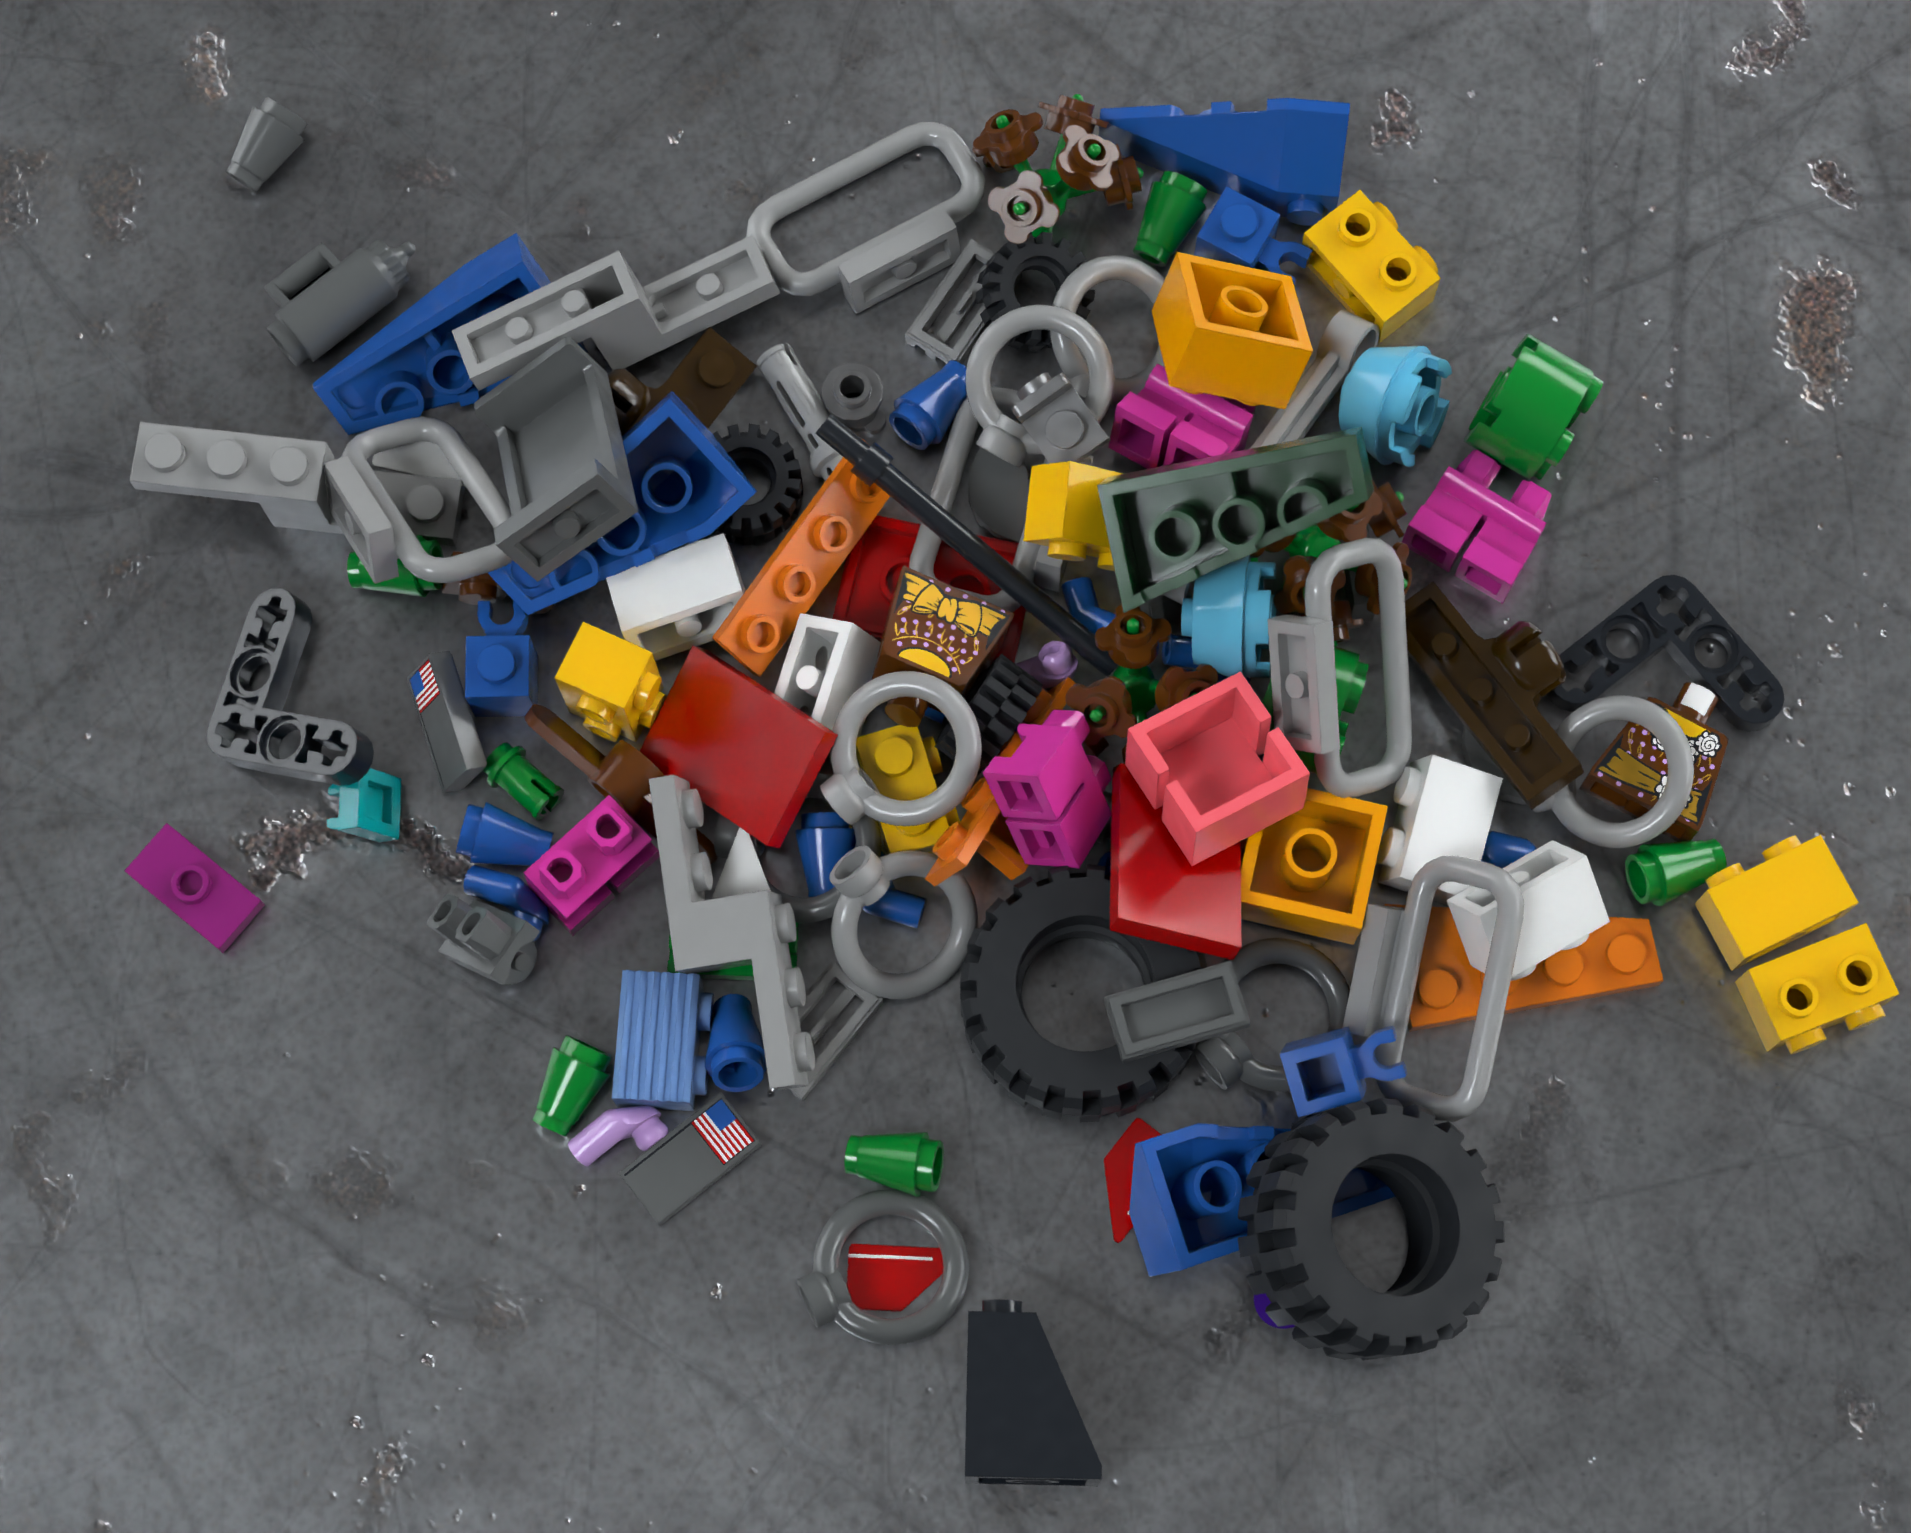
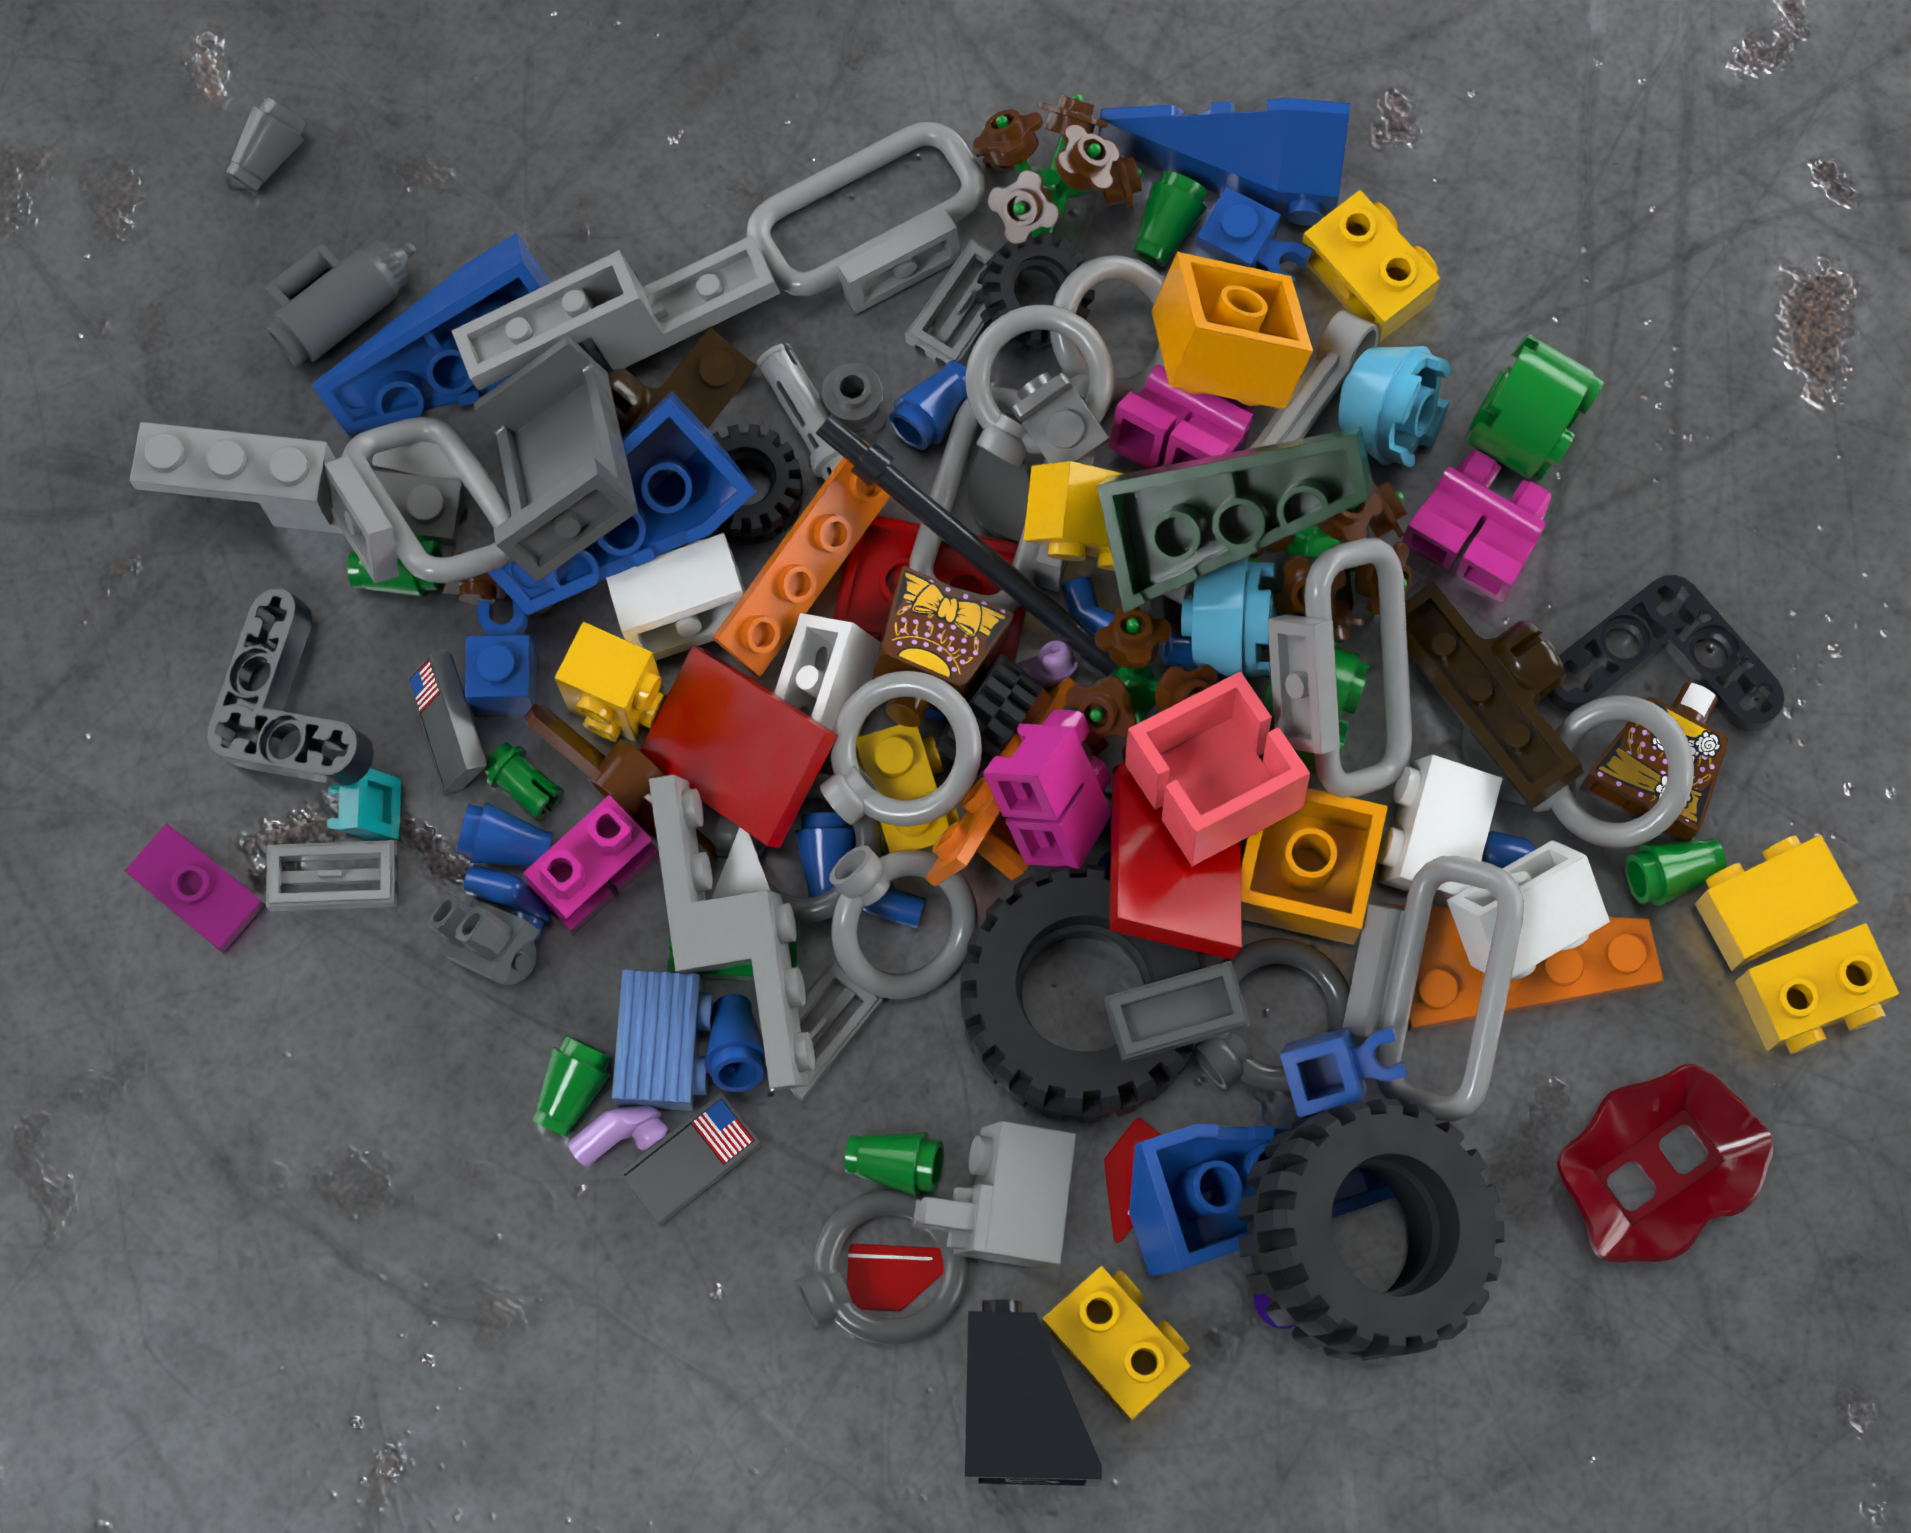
(385, 875): none -> light grey tile
(1016, 1200): none -> light grey hinge
(1117, 1342): none -> yellow brick
(1630, 1129): none -> dark red piece

